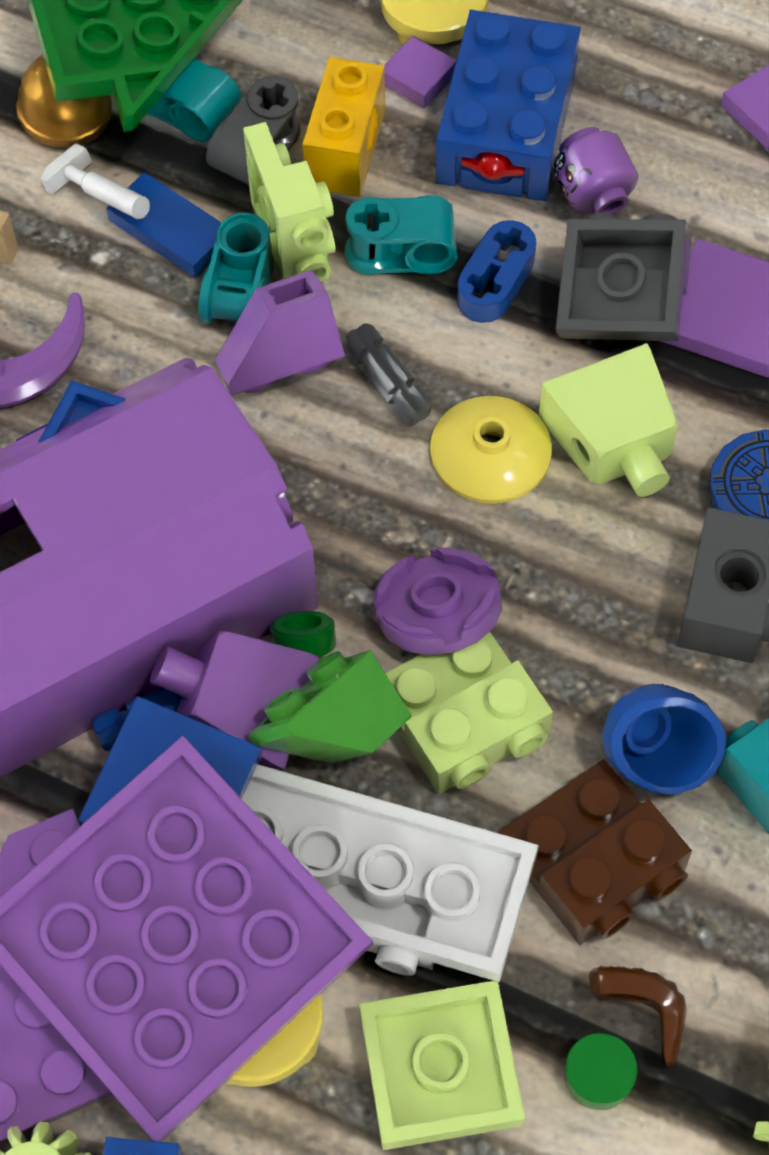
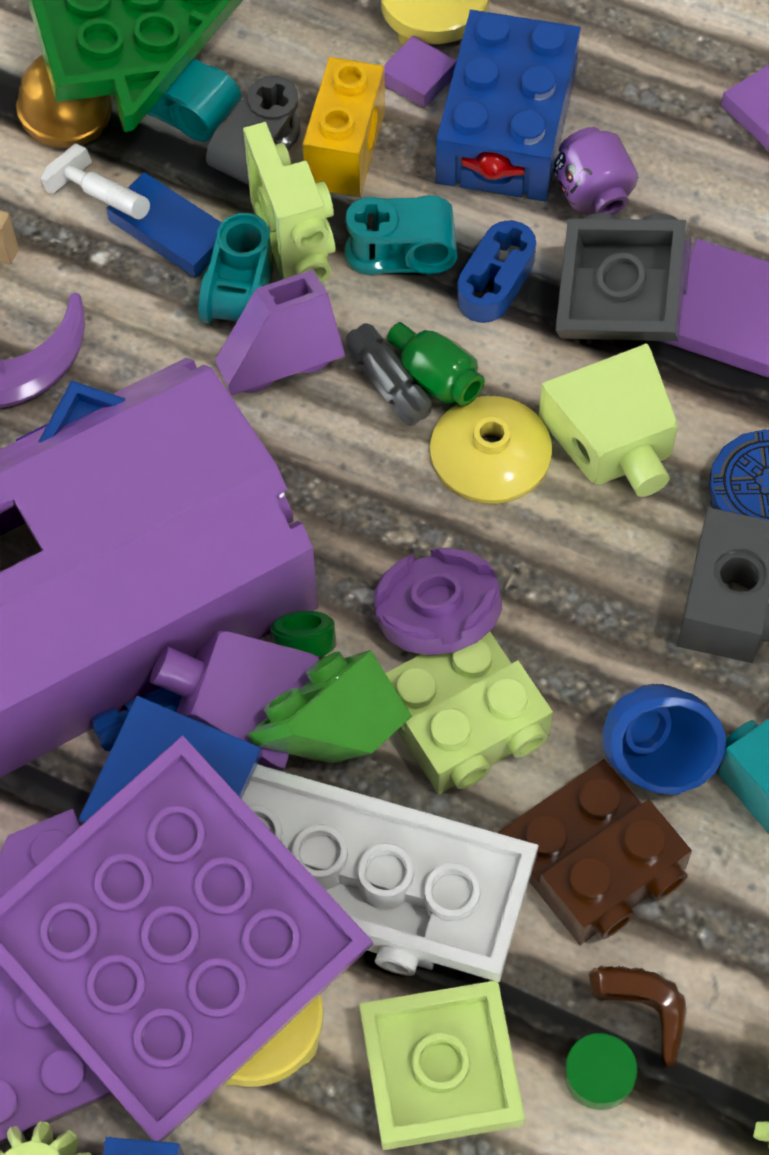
(438, 364): none -> green plant

